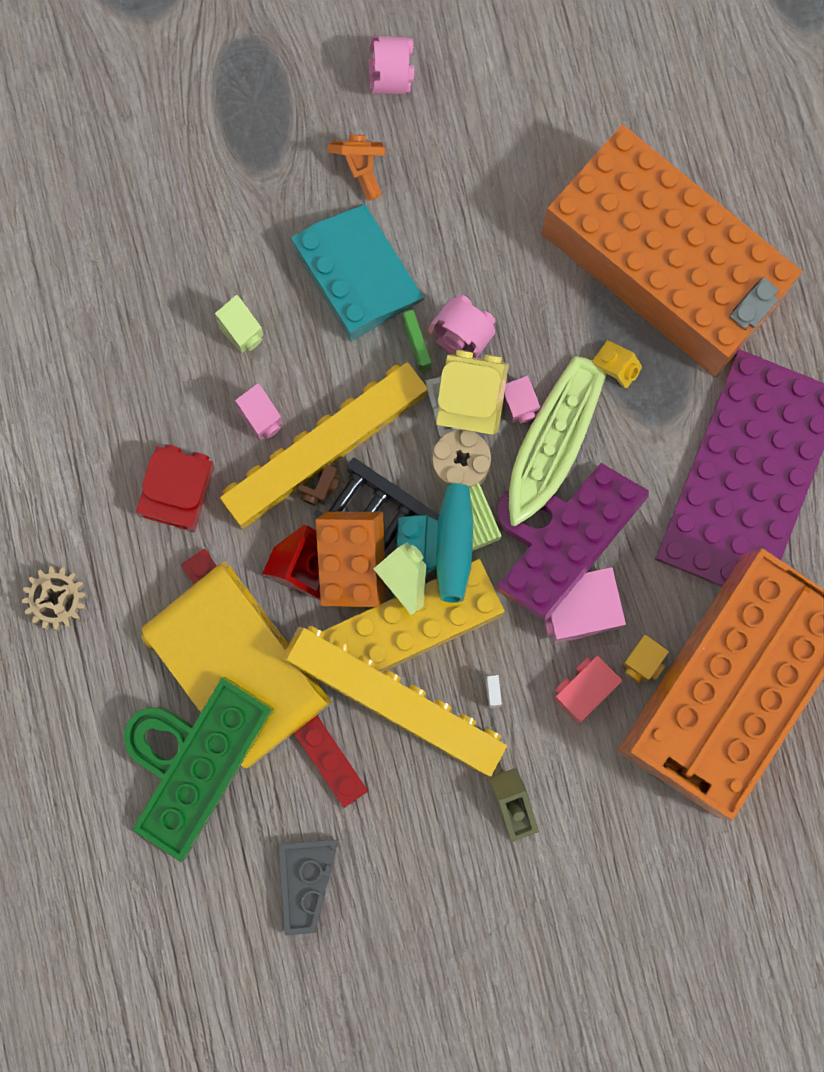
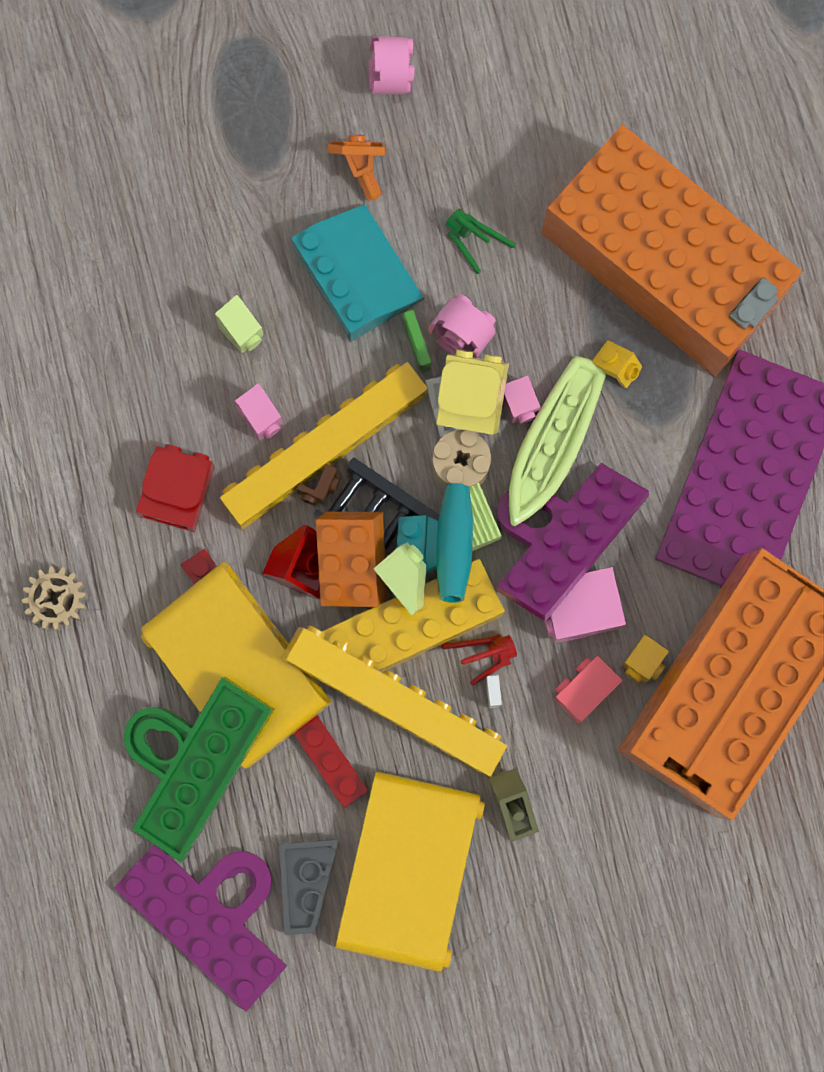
(201, 925): none -> magenta plate
(408, 872): none -> yellow windscreen
(463, 225): none -> green plant
(500, 650): none -> red plant

